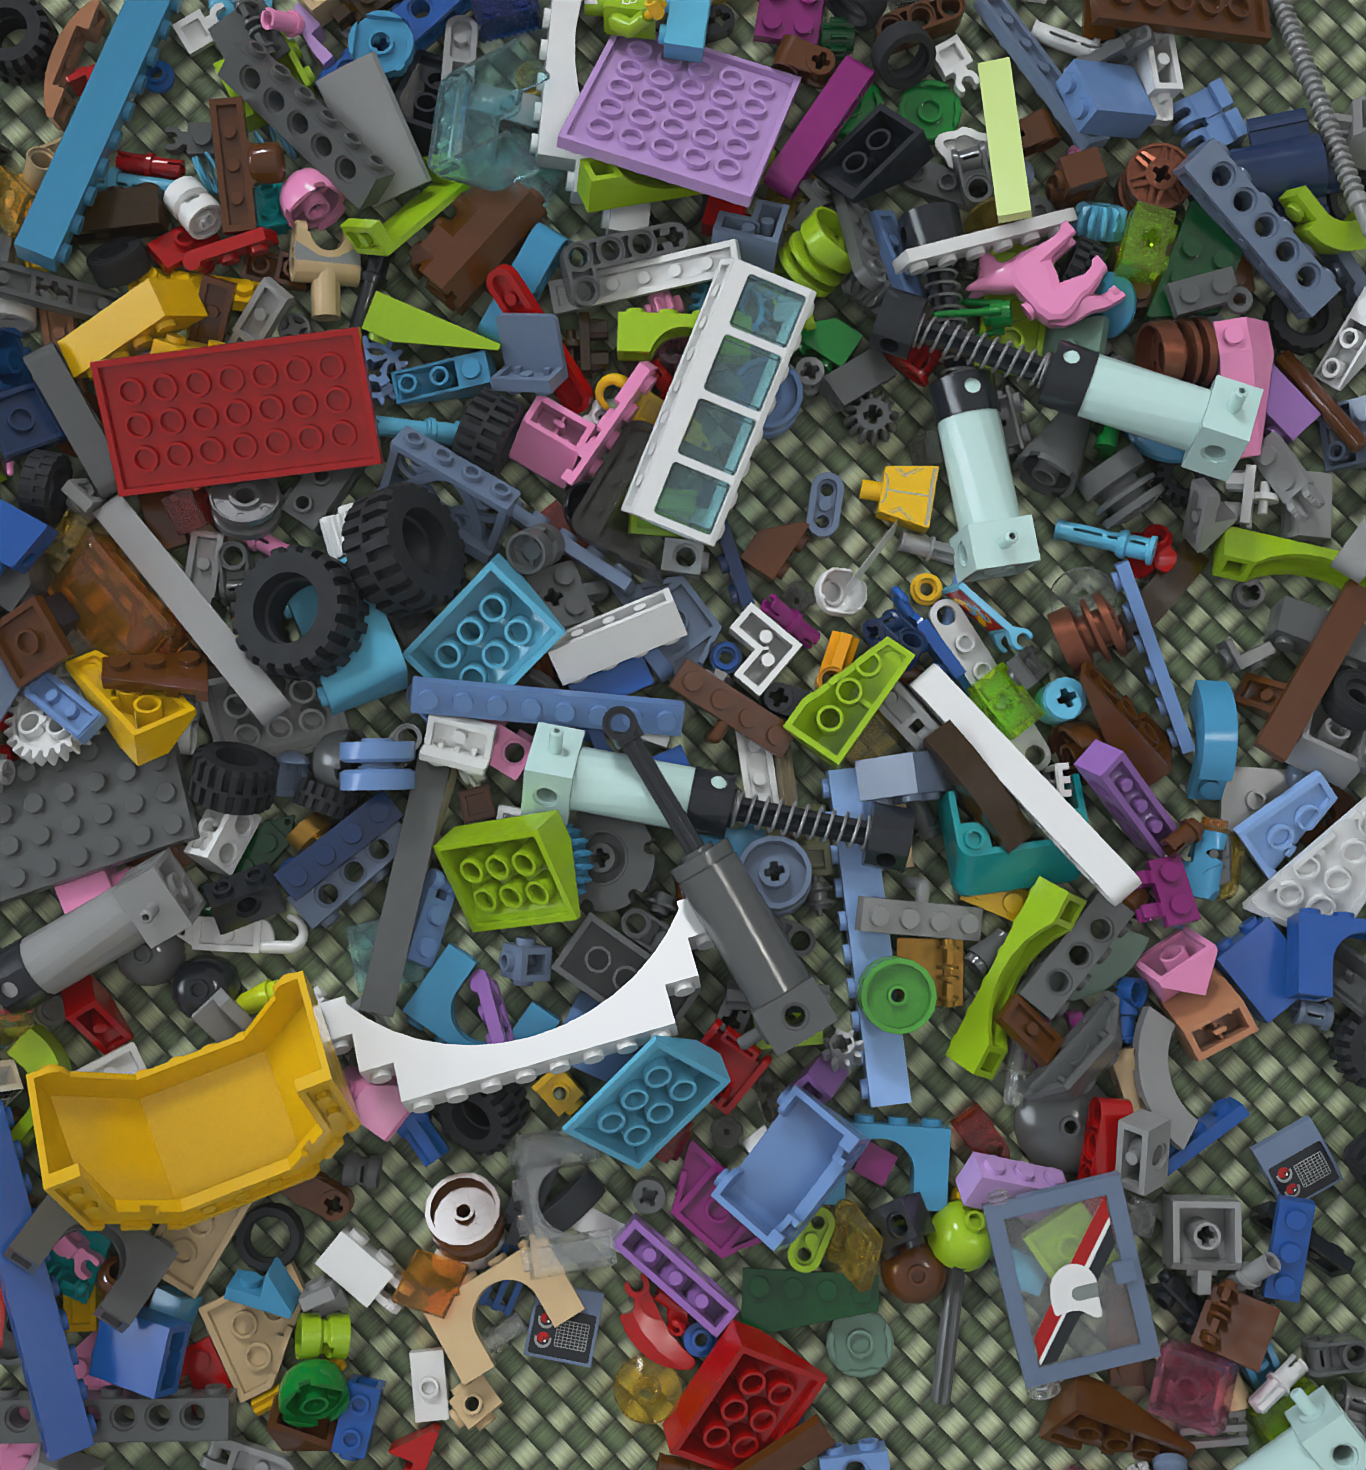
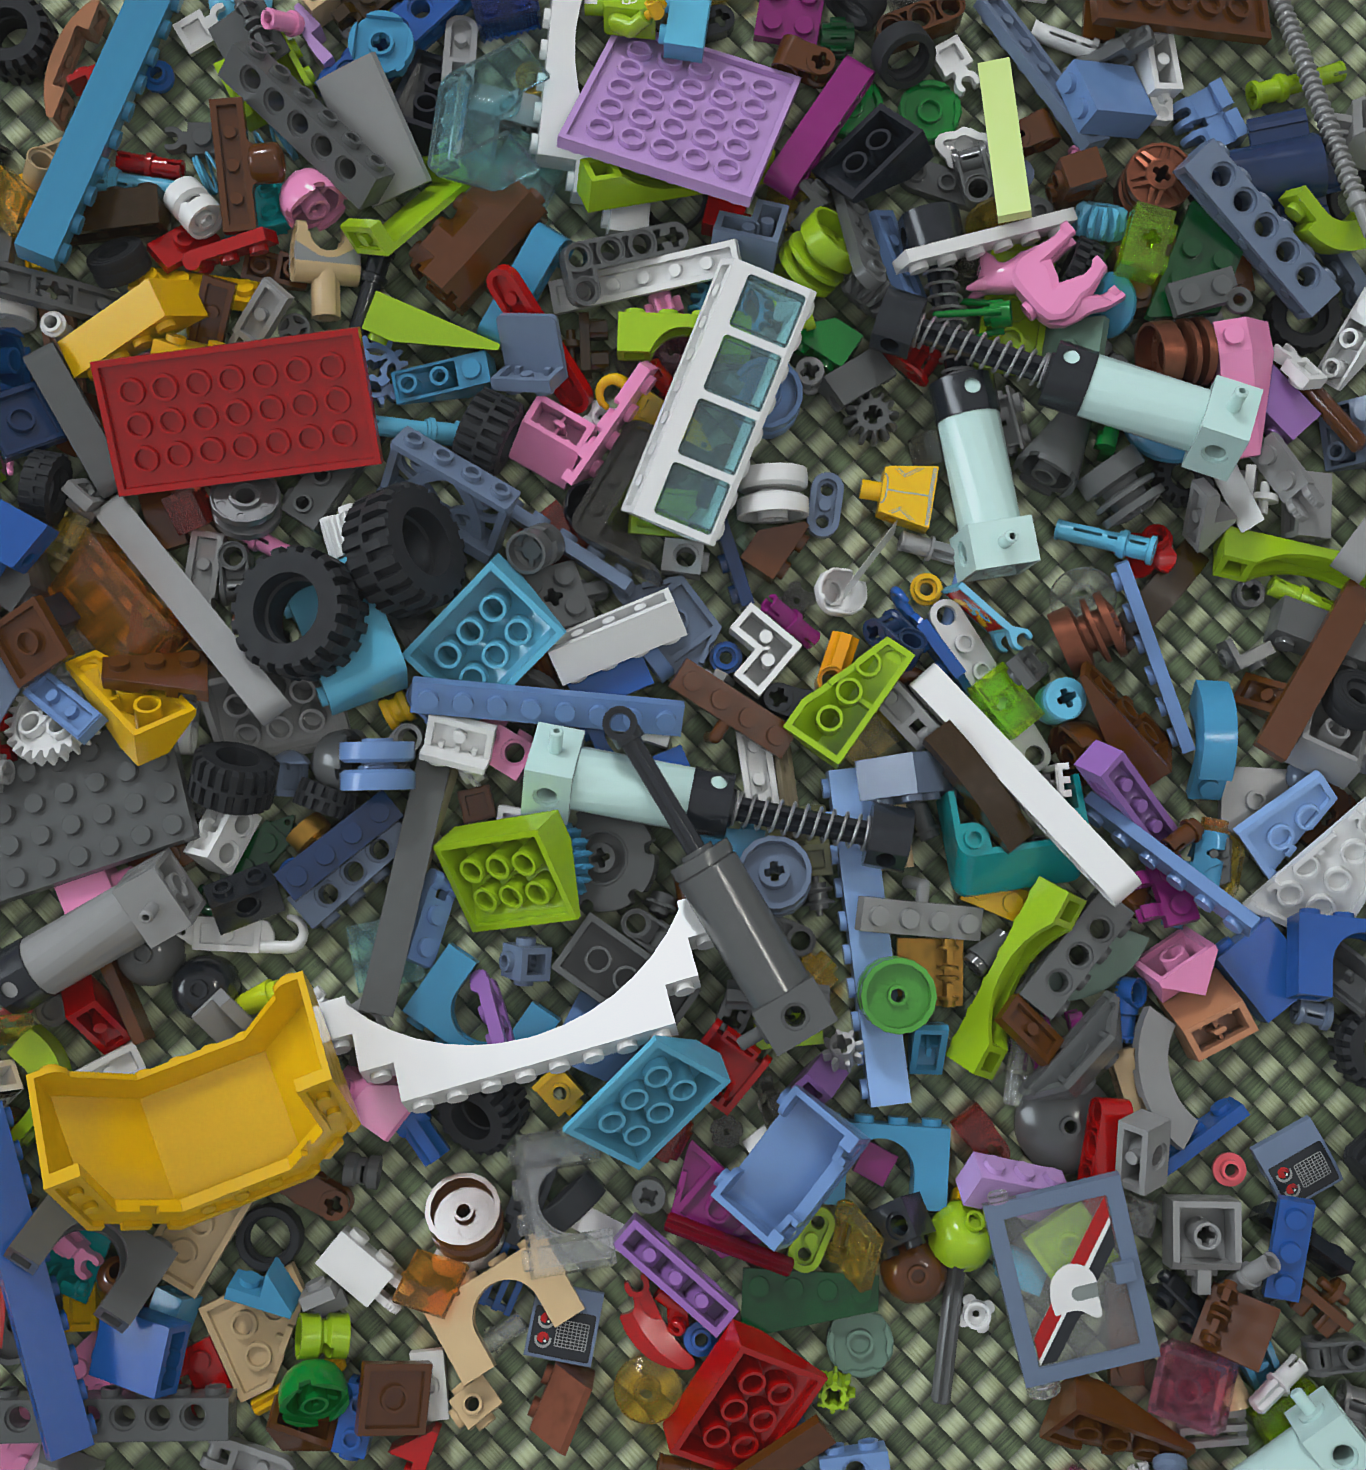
(55, 325): none -> white pin
(128, 1004): none -> reddish brown tile
(393, 1398): none -> reddish brown plate
(396, 710): none -> yellow wheel
(561, 1404): none -> copper slope
(729, 1244): none -> dark red axle
(773, 494): none -> white wheel
(821, 968): none -> clear yellow gear
(832, 1399): none -> lime gear
(928, 1048): none -> dark azure slope
(979, 1322): none -> white plate
(1177, 871): none -> medium blue plate
(1219, 1165): none -> coral plate
(1240, 500): none -> white sticker
(1279, 588): none -> lime pin
(1282, 86): none -> lime pin
(1301, 371): none -> white plate
(1331, 1316): none -> reddish brown hips

